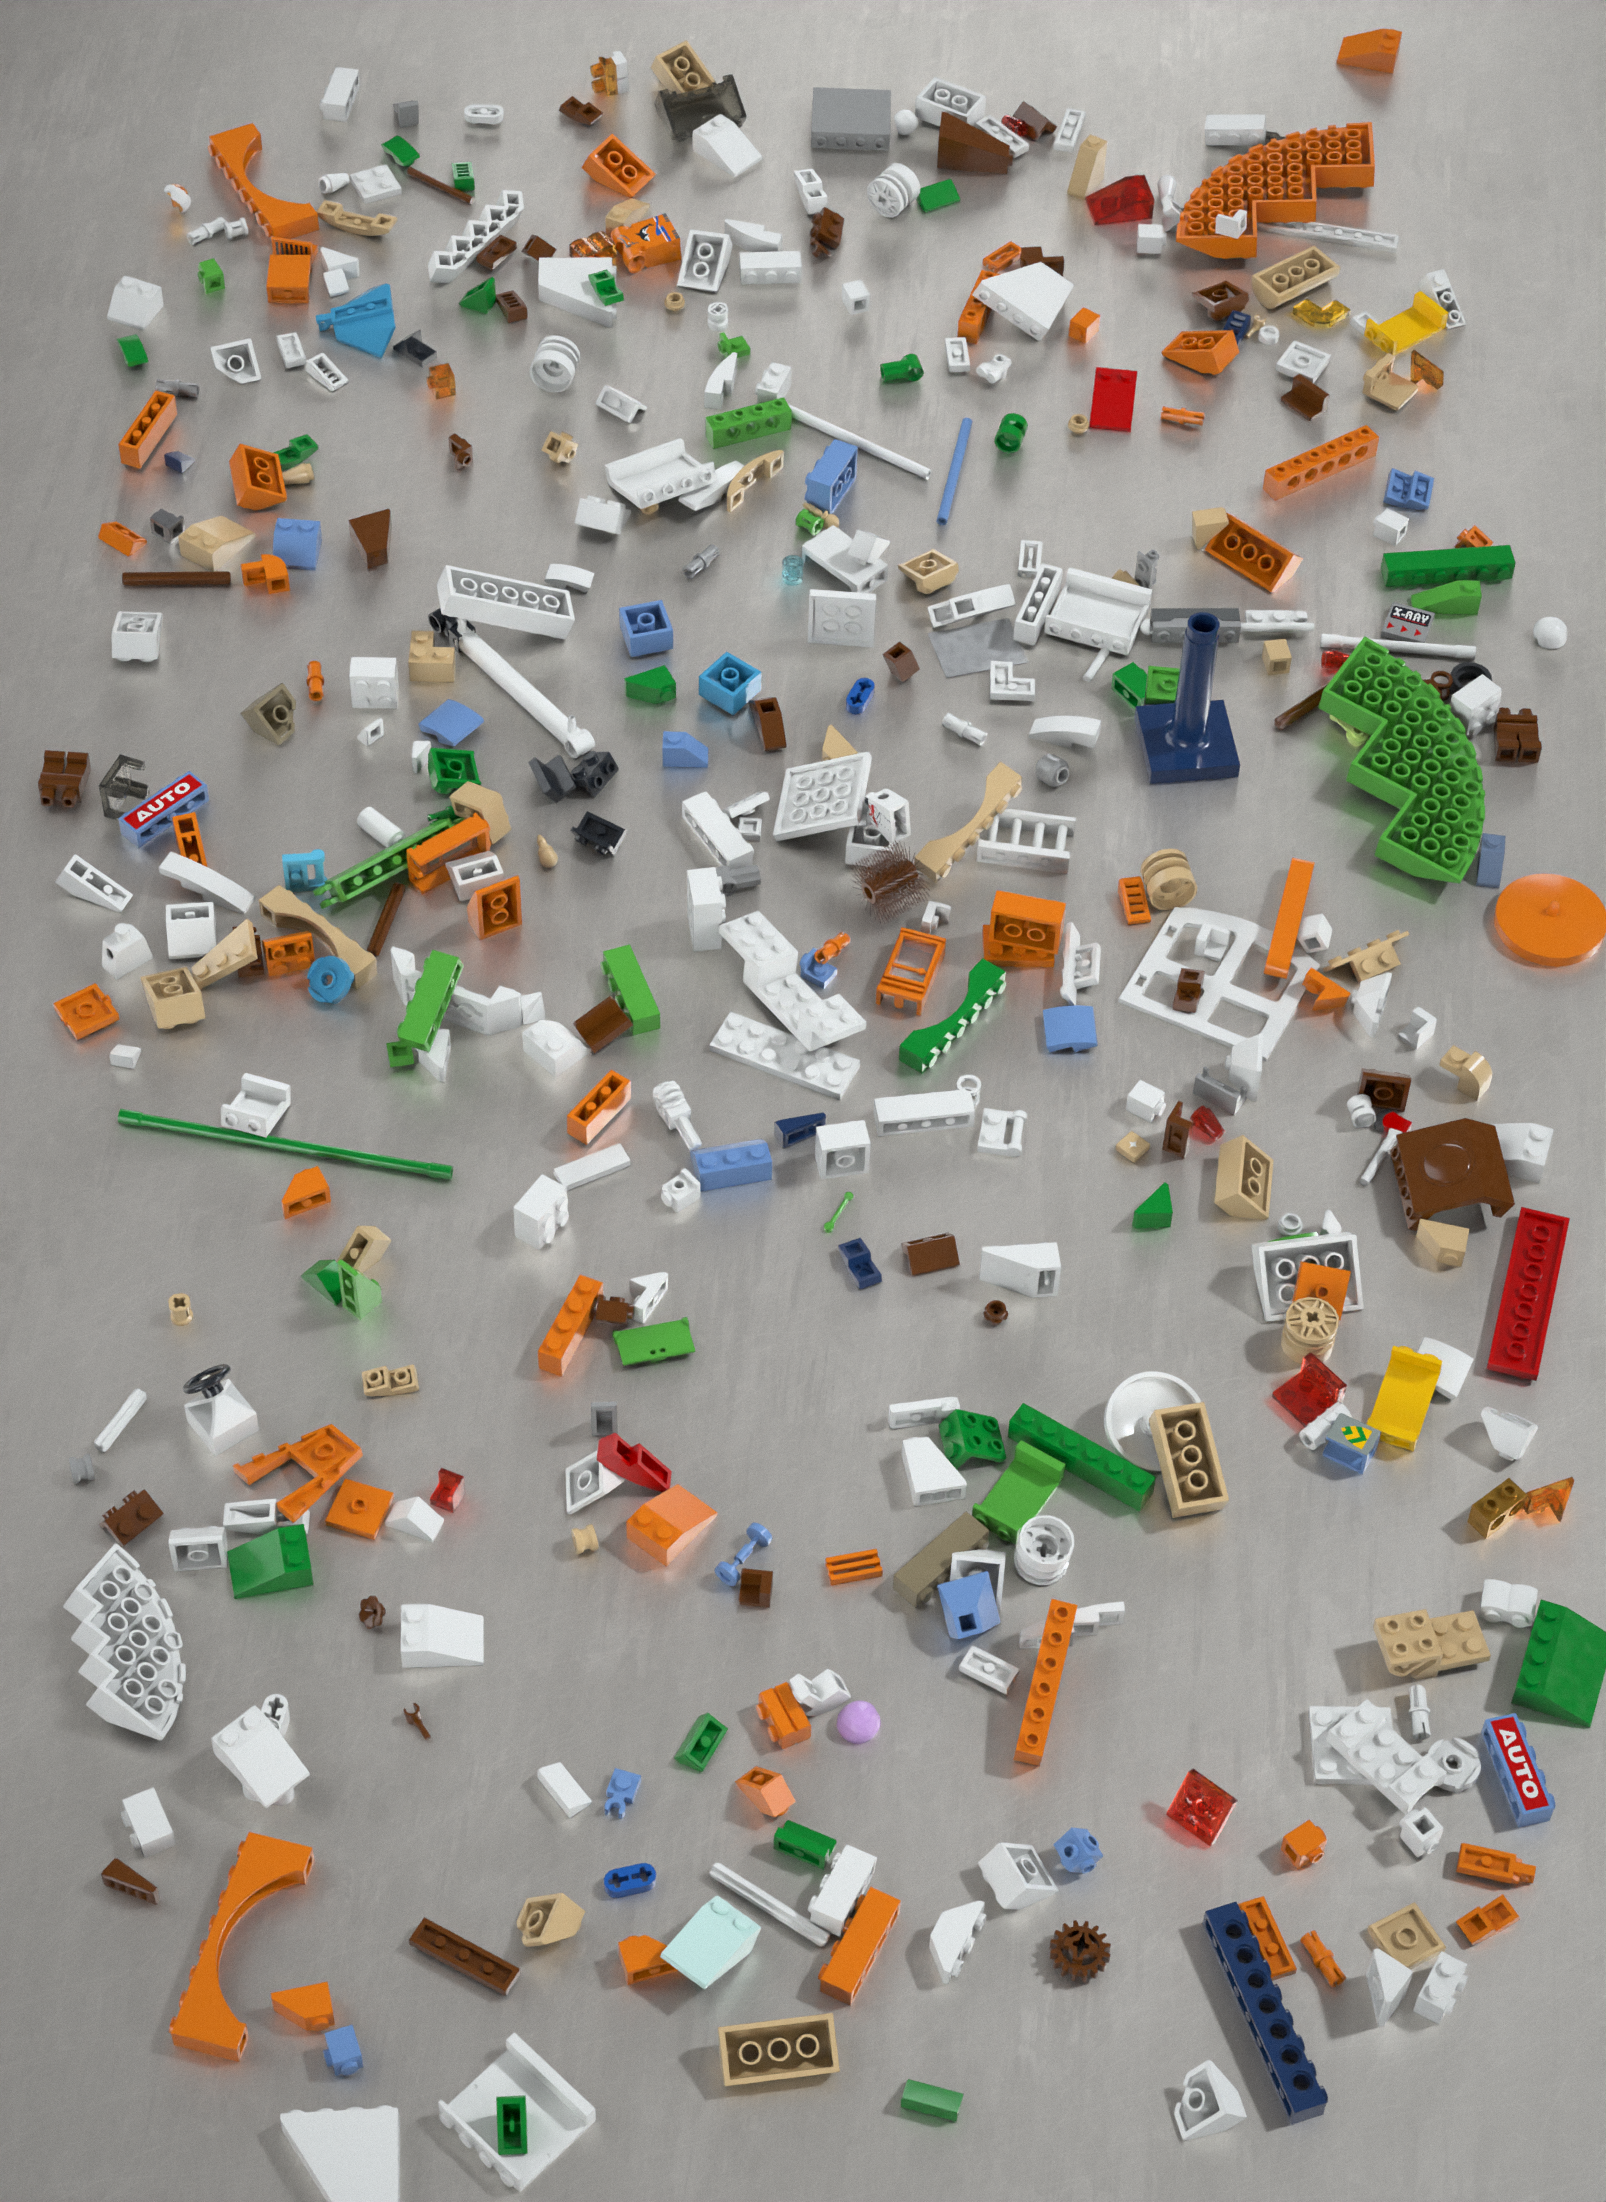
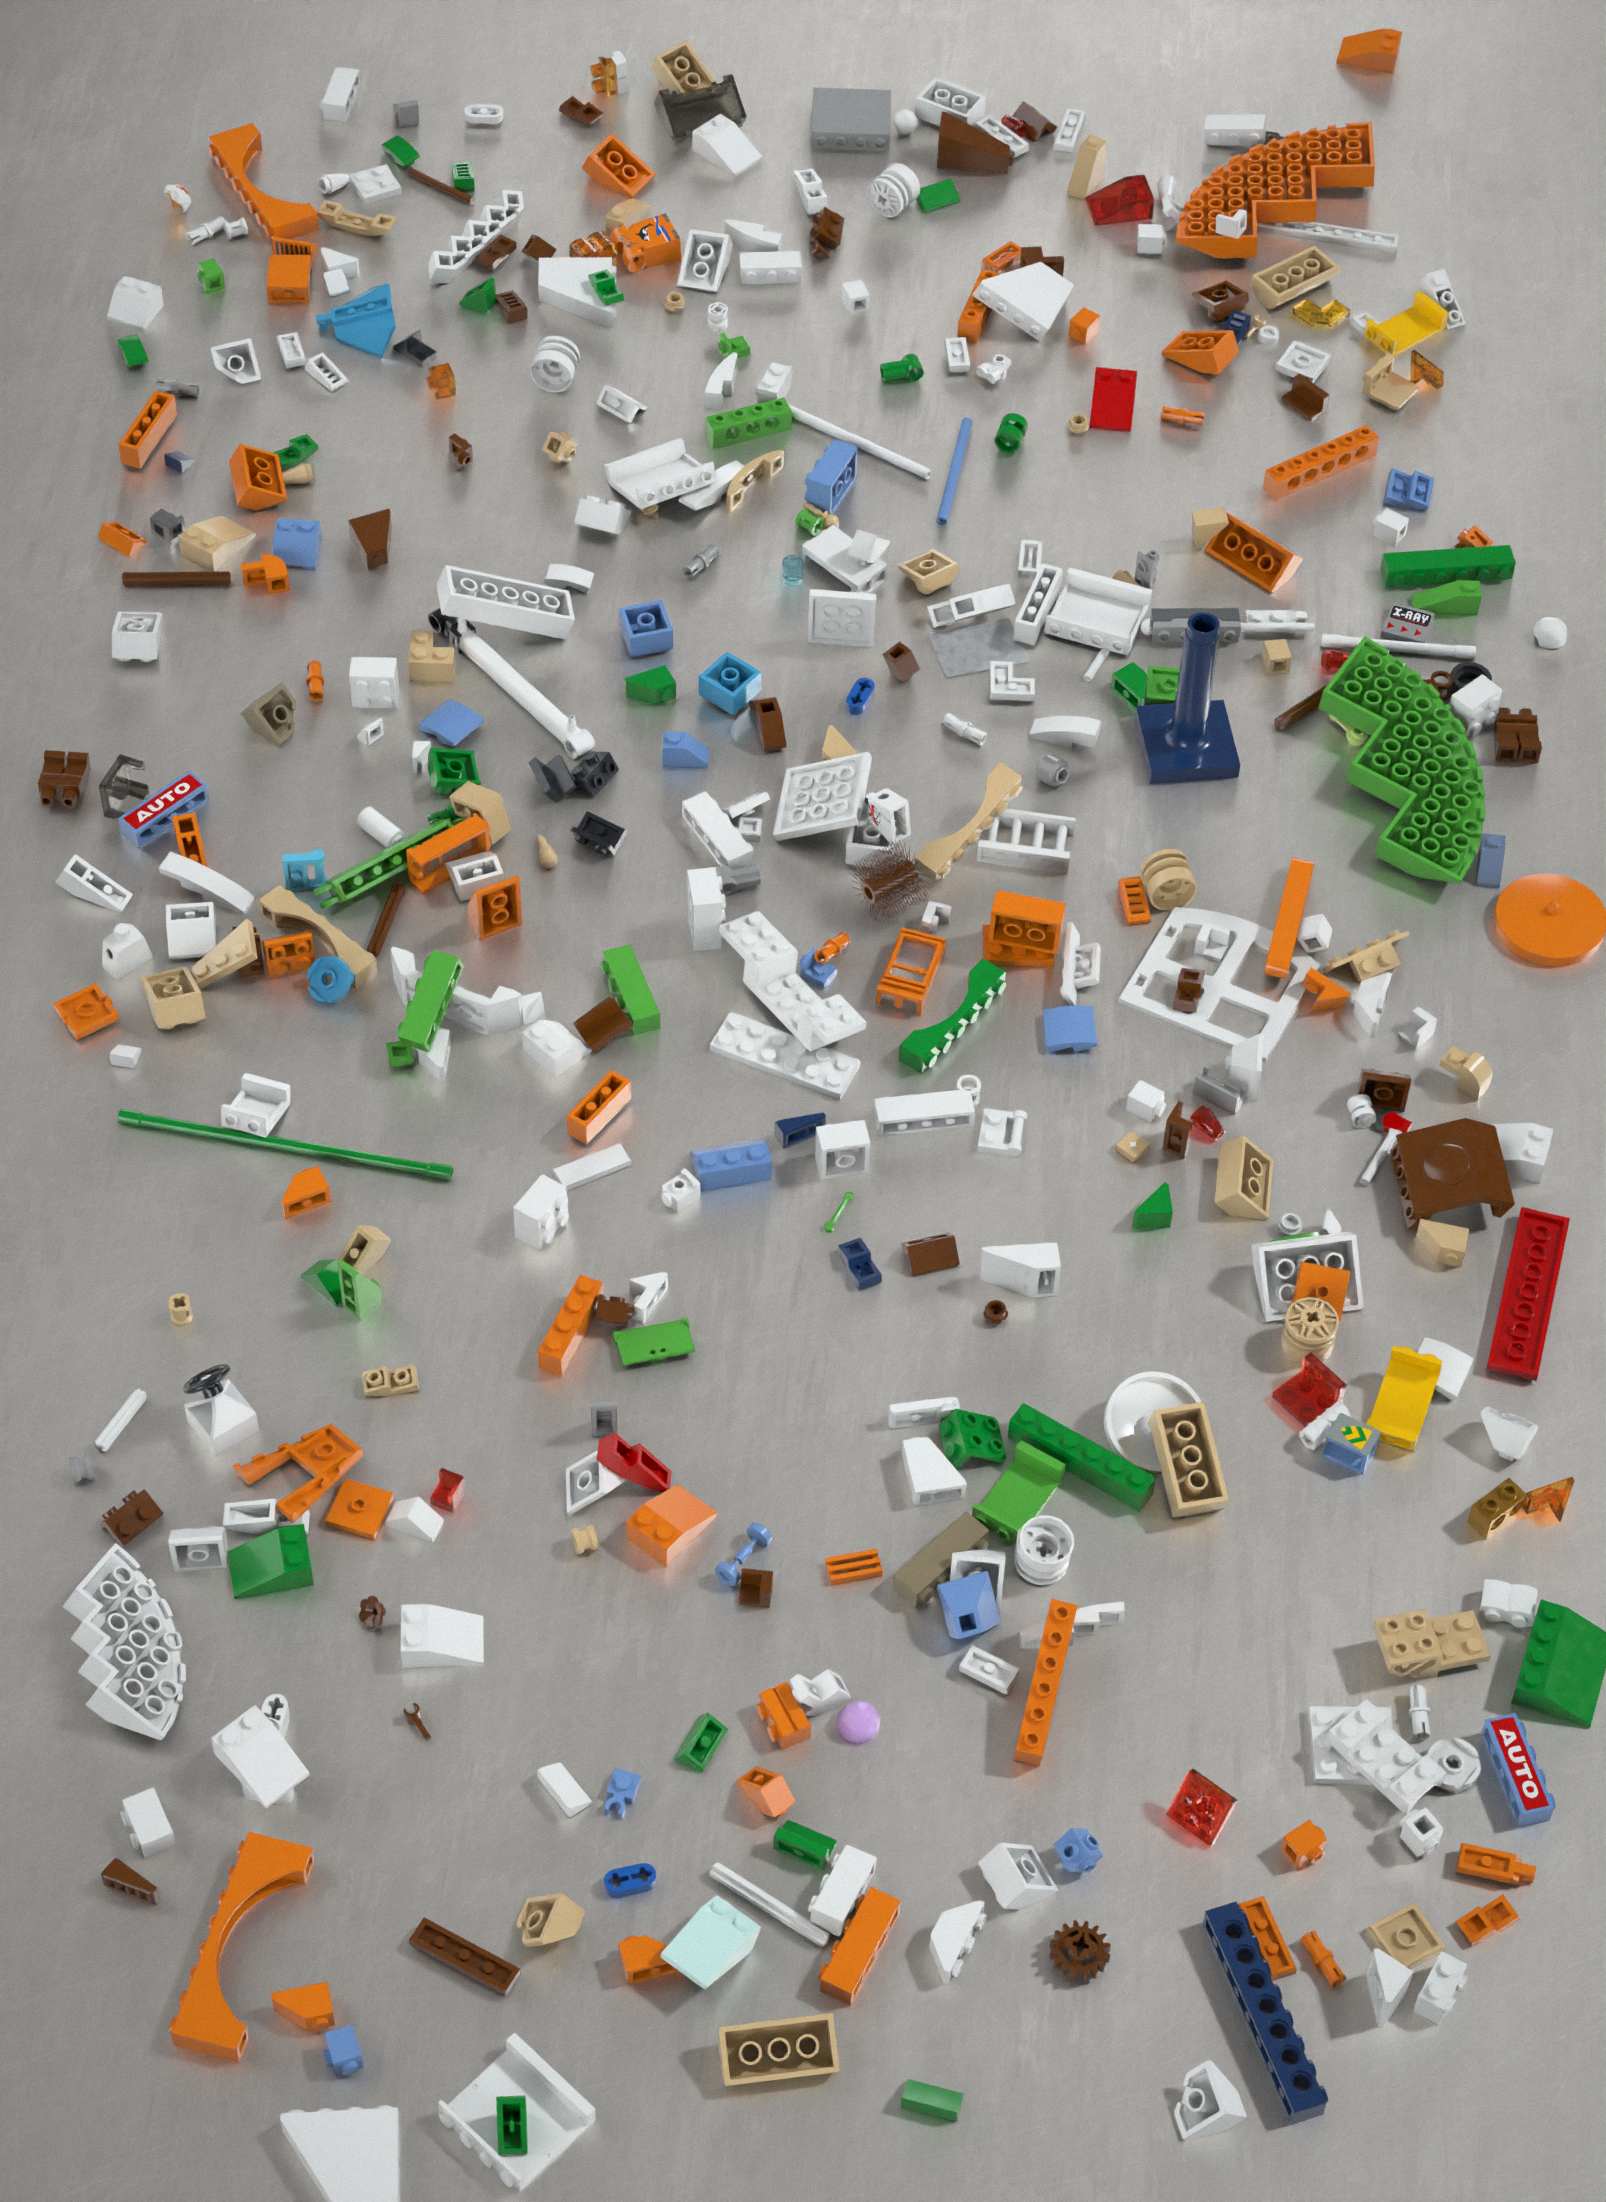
(676, 1112): white gear -> none

